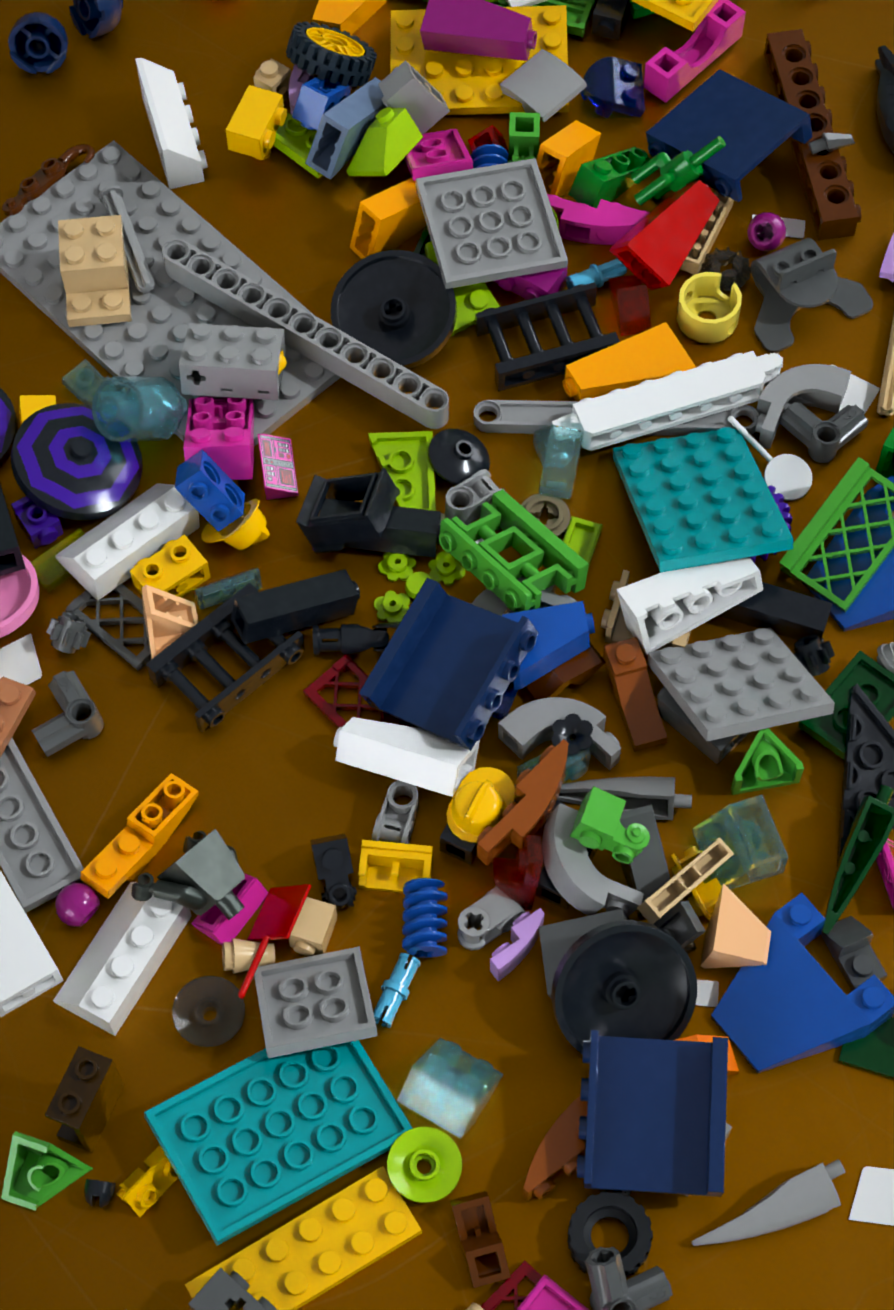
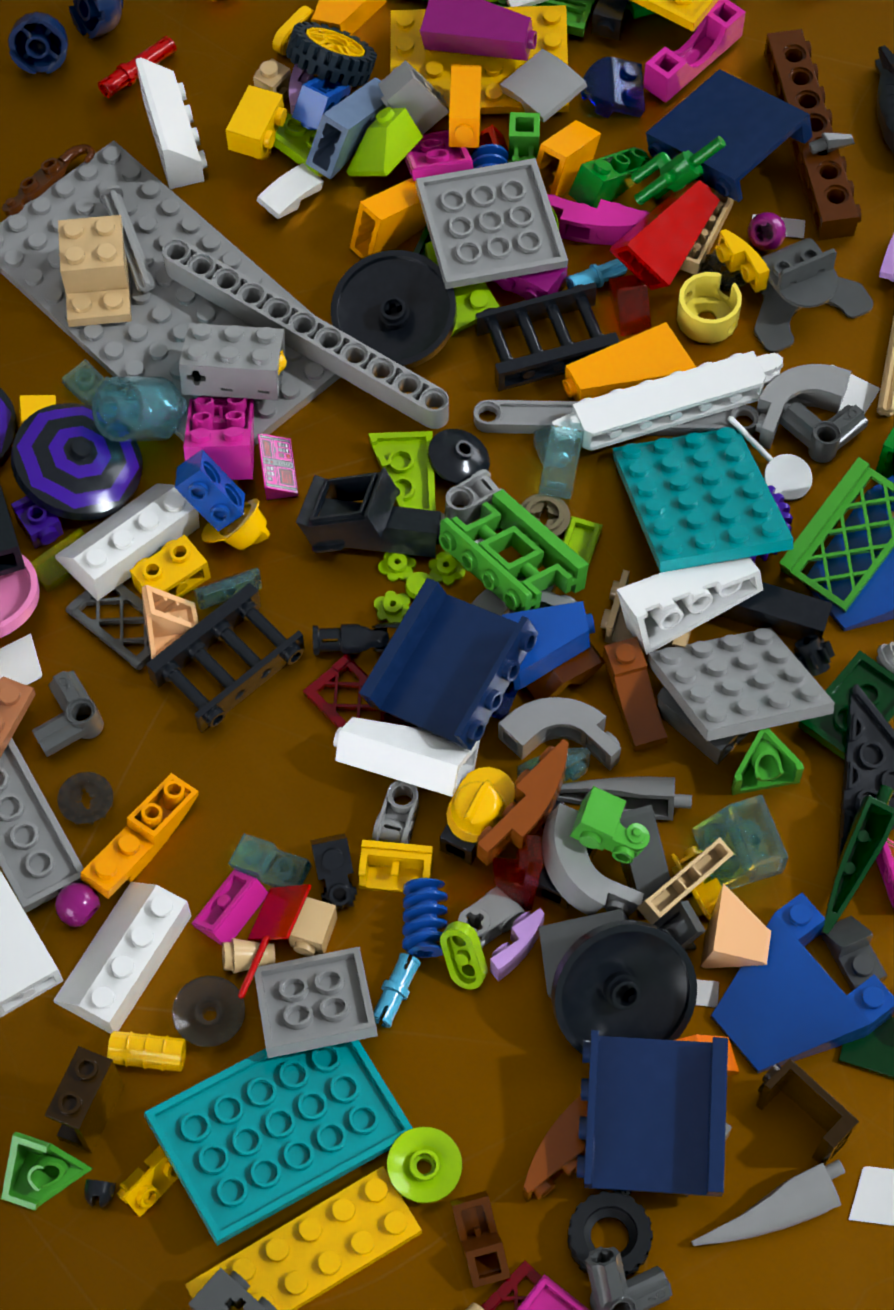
(68, 632): dark grey gear -> none
(72, 792): none -> clear smoke gear
(127, 72): none -> red pin
(147, 1051): none -> yellow axle
(198, 878): pearl dark grey torso -> none
(268, 864): none -> clear light blue slope
(282, 36): none -> yellow tile
(288, 190): none -> white slope
(295, 606): black brick -> none
(449, 1087): clear light blue slope -> none
(460, 949): none -> lime plate
(465, 106): none -> light orange slope
(573, 728): black plant -> none
(741, 256): none -> yellow slope
(815, 1102): none -> dark brown panel

